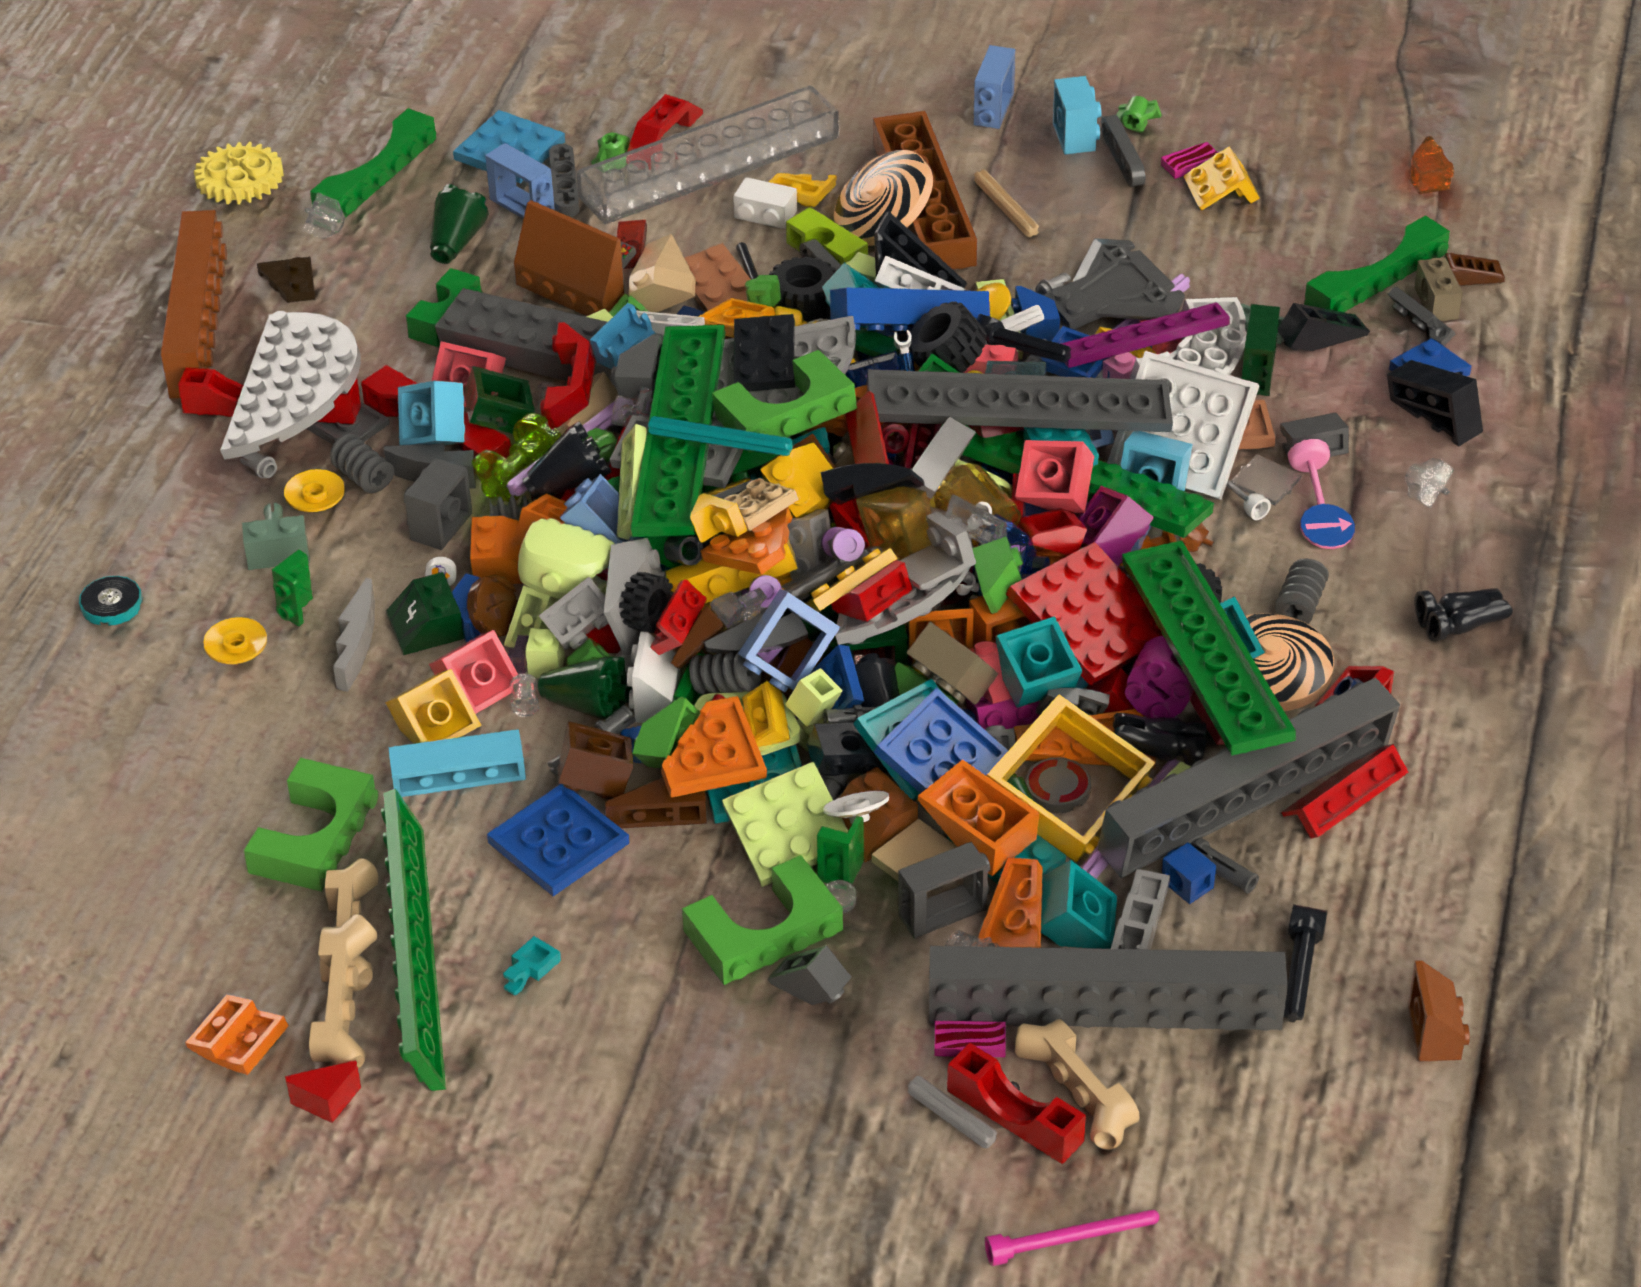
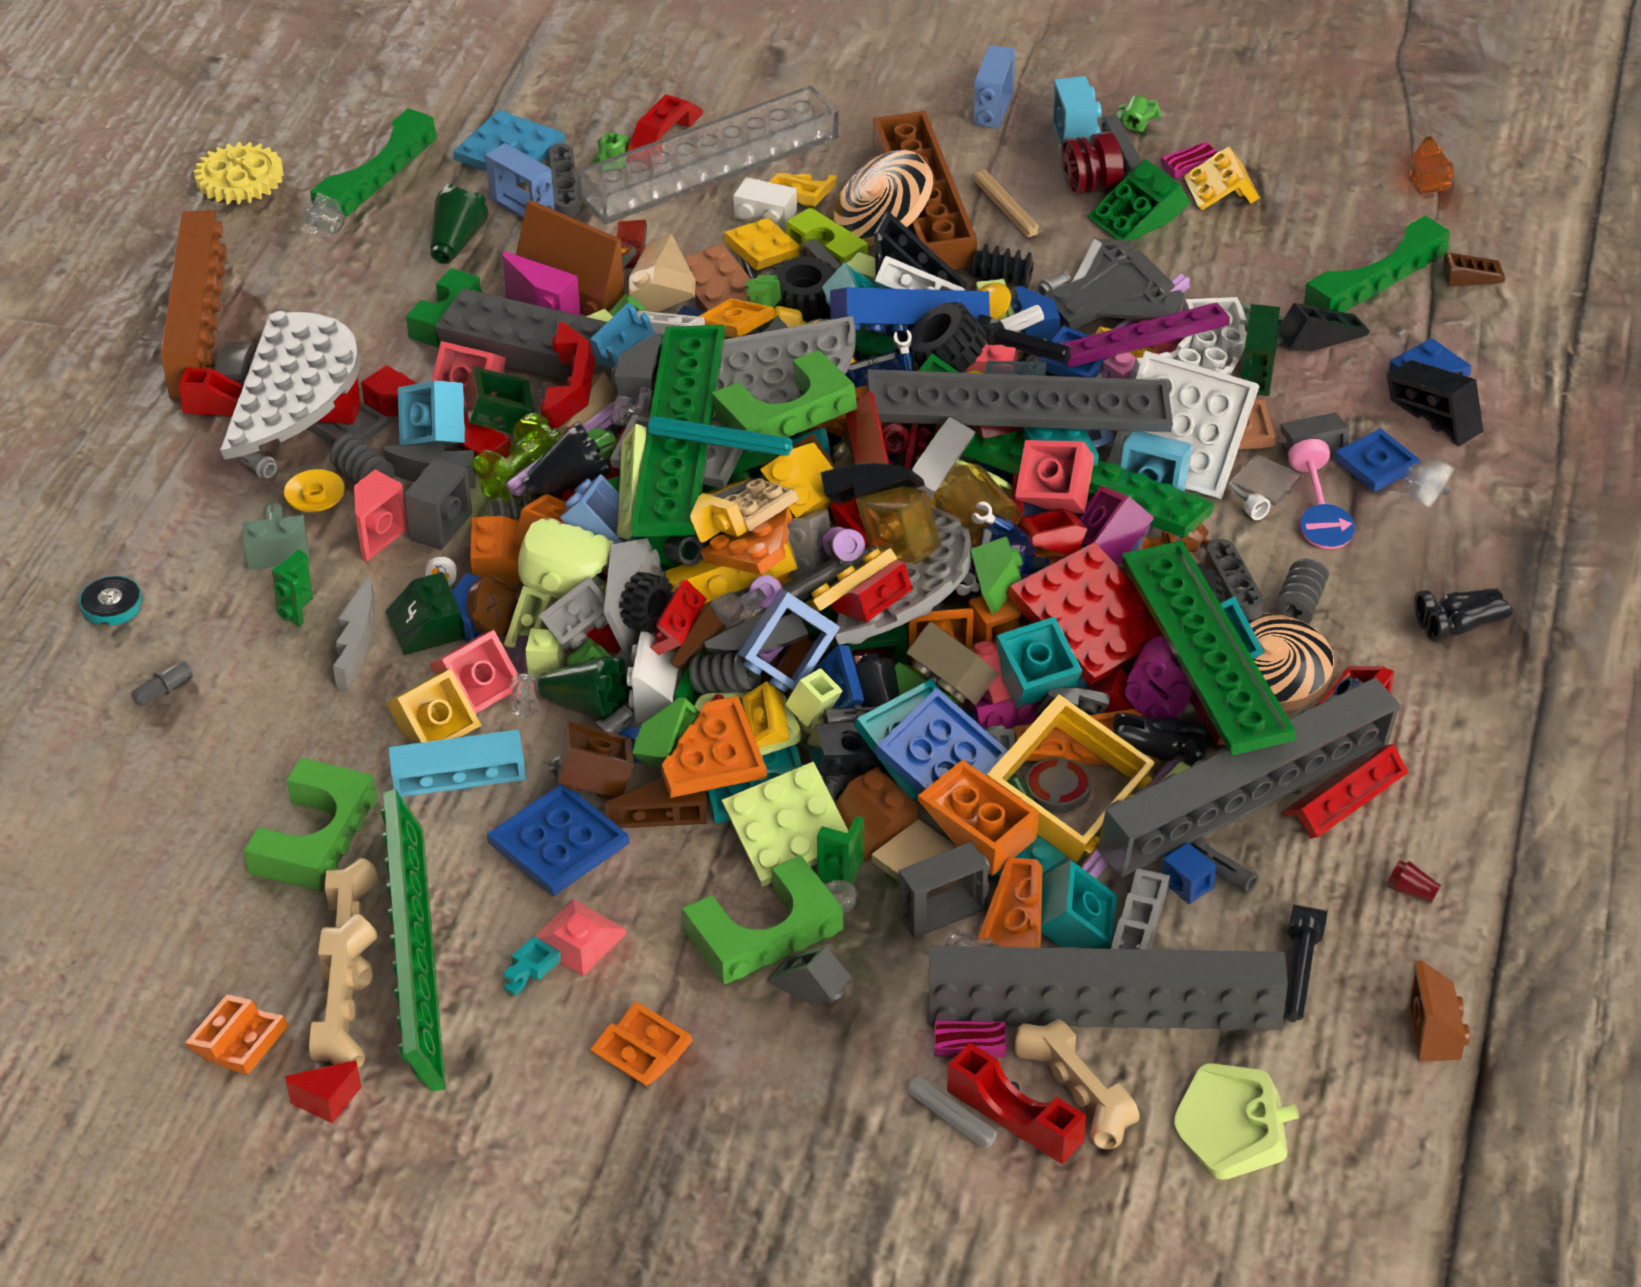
(162, 683): none -> dark grey axle
(234, 359): none -> dark grey slope
(235, 640): yellow dish -> none
(290, 278): dark brown wing -> none
(379, 512): none -> coral slope
(540, 284): none -> dark pink slope
(581, 936): none -> coral slope
(642, 1044): none -> orange slope
(762, 243): none -> yellow plate
(764, 352): black plate -> none
(856, 805): white dish -> none
(946, 557): light grey bracket -> none
(978, 523): clear slope -> none
(1002, 1248): dark pink piece -> none
(1003, 265): none -> black piece
(1092, 163): none -> dark red wheel
(1140, 203): none -> green slope
(1233, 1120): none -> yellowish green animal
(1239, 578): none -> dark grey beam
(1376, 459): none -> blue plate
(1413, 881): none -> dark red cone
(1421, 316): dark grey hinge -> none
(1438, 288): dark tan brick -> none

